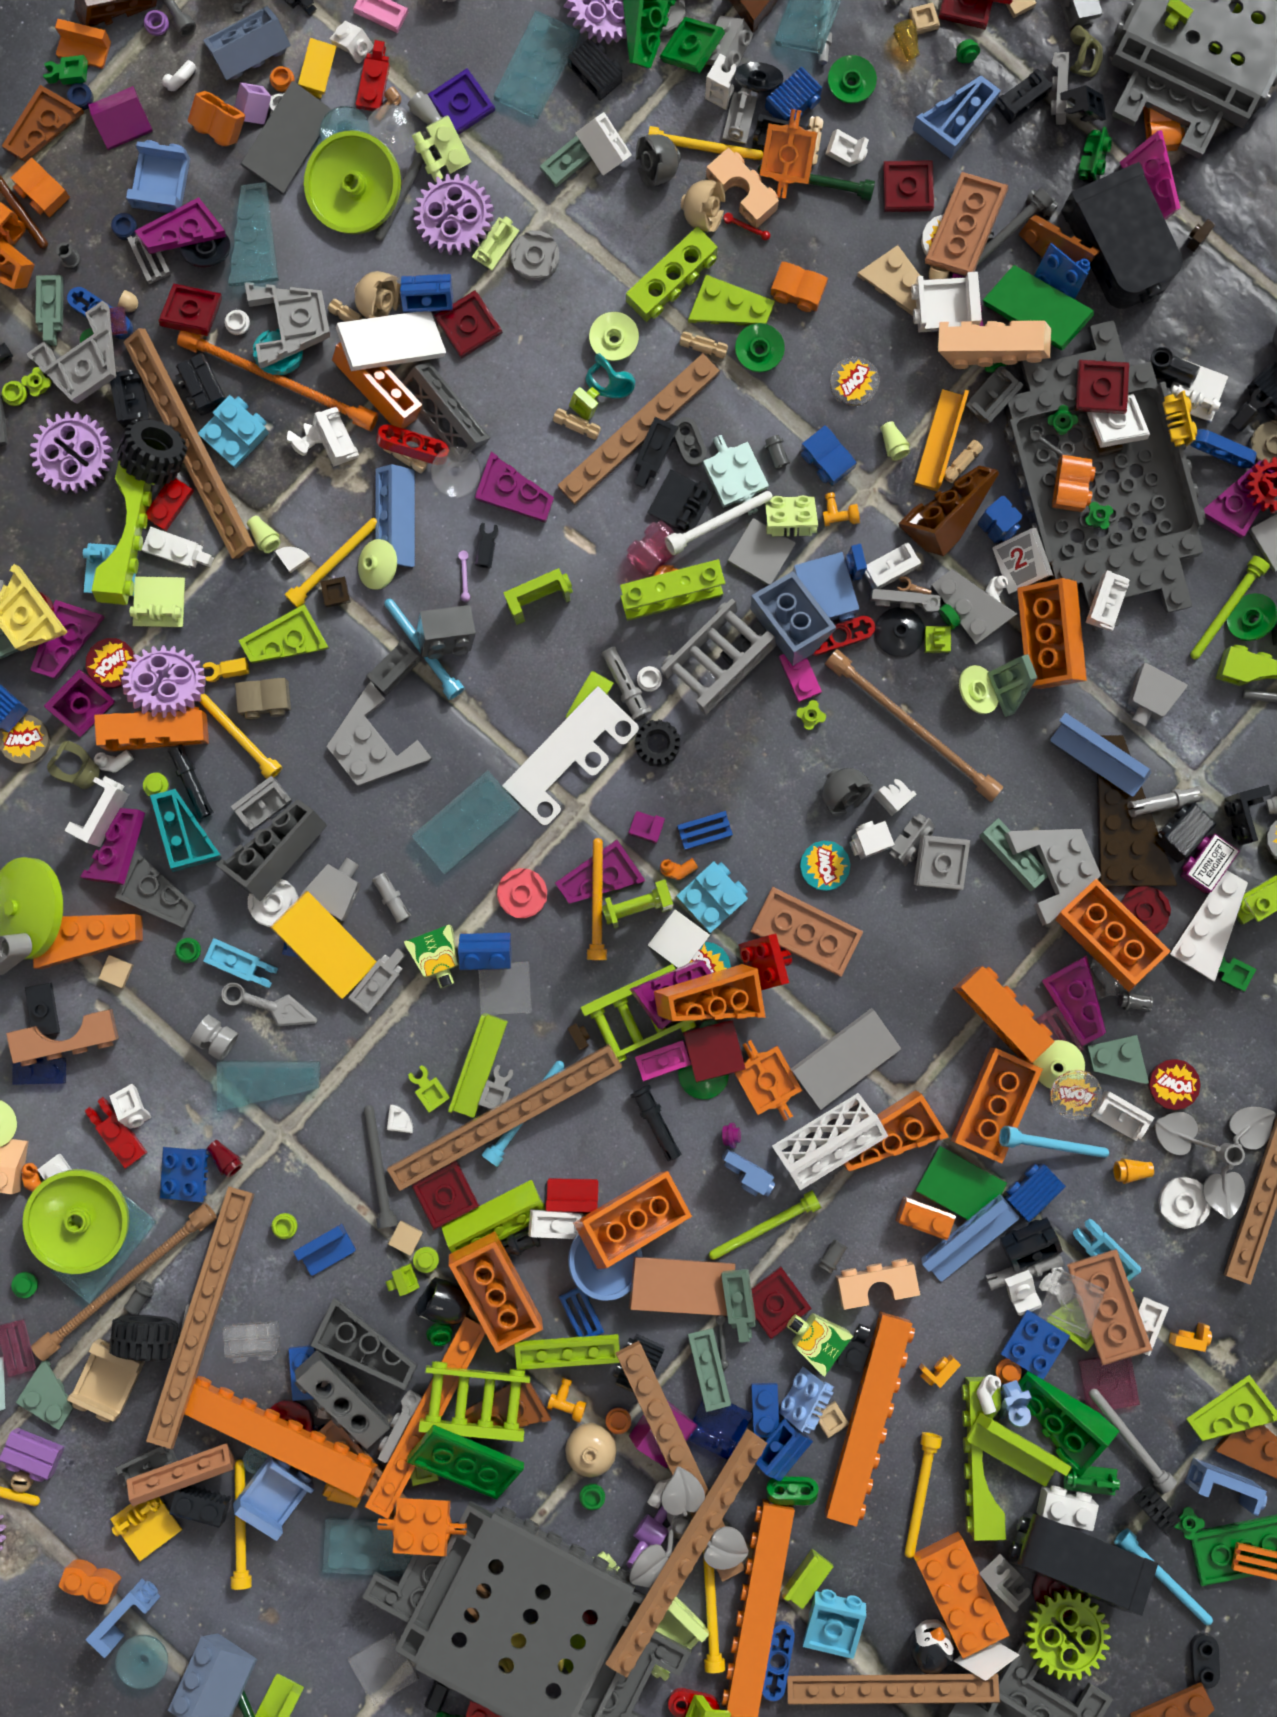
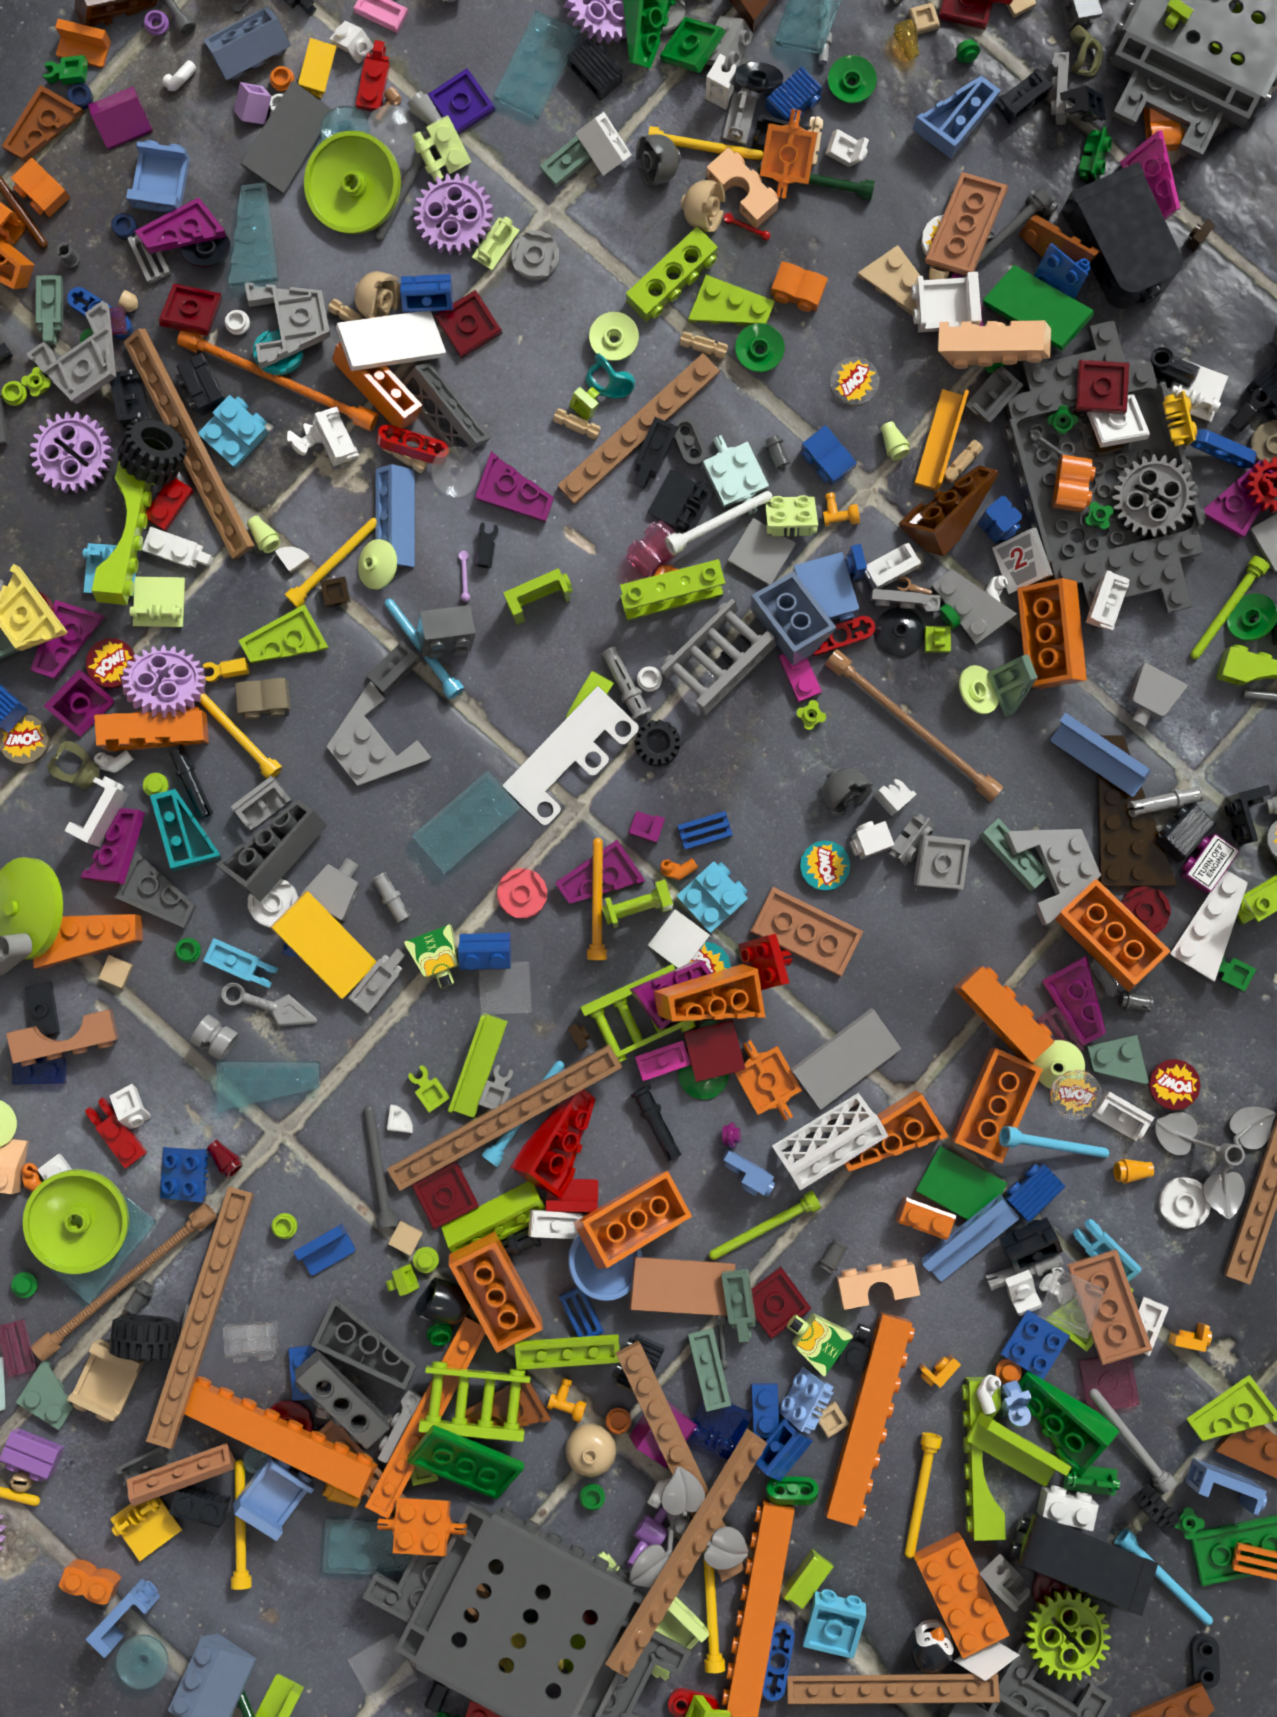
(216, 118): orange brick -> none
(552, 1149): none -> red wedge
(908, 186): dark red tile -> none
(1142, 516): none -> light grey gear

